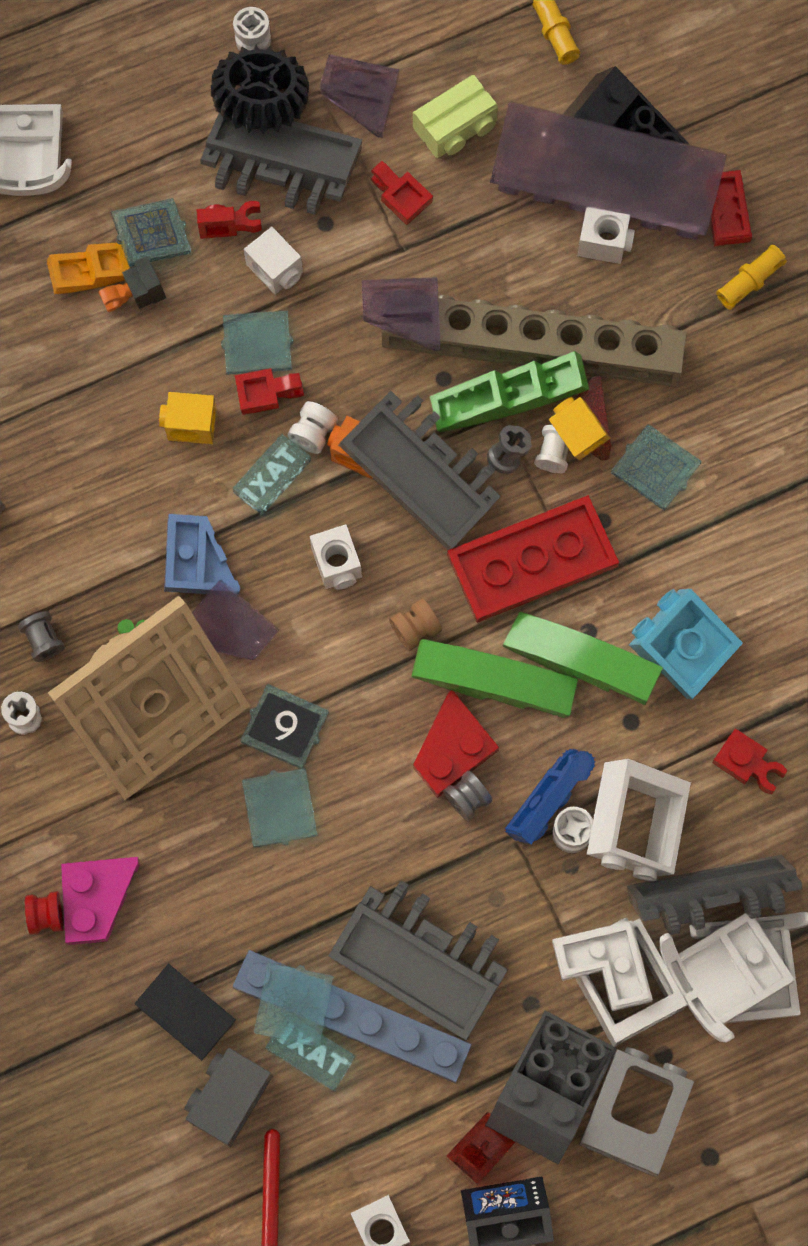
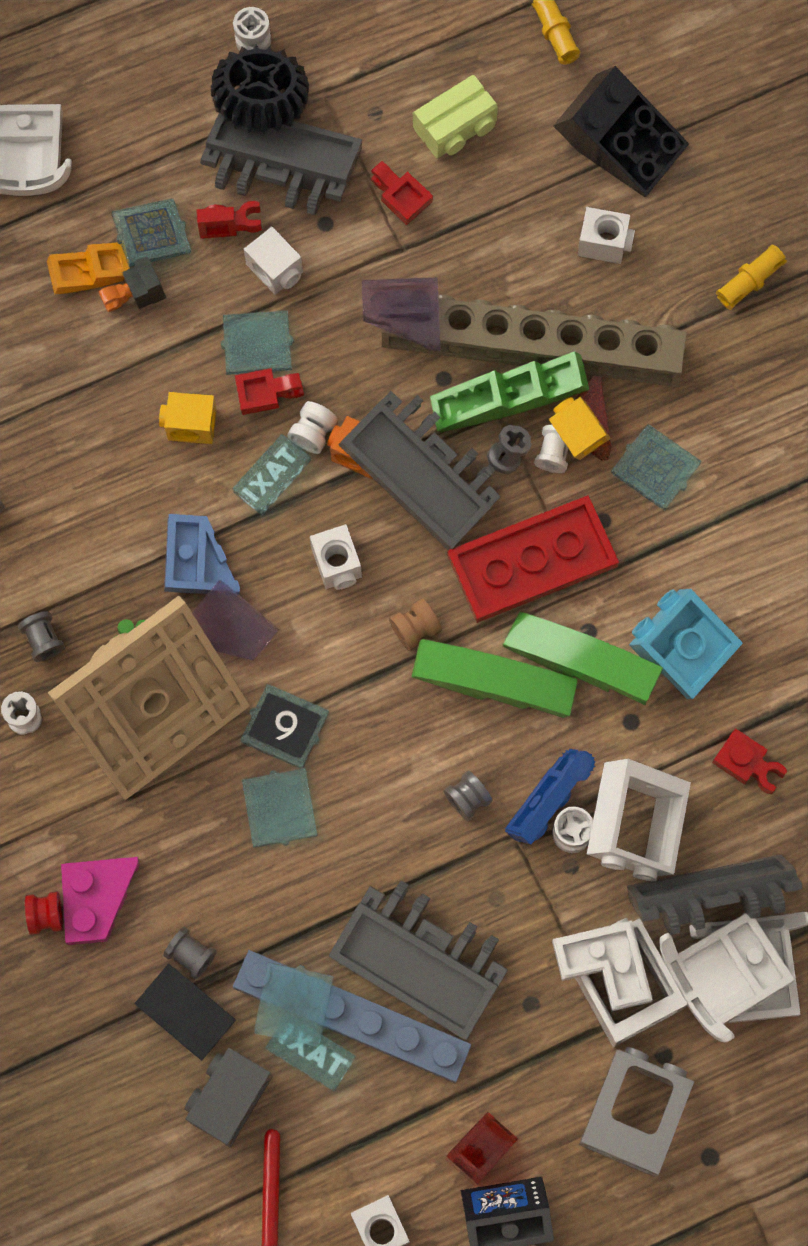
(190, 953): none -> flat silver bush
(360, 90): wing -> none
(452, 746): red wing -> none
(551, 1087): dark grey slope -> none
(607, 169): bracket -> none
(730, 213): red plate -> none

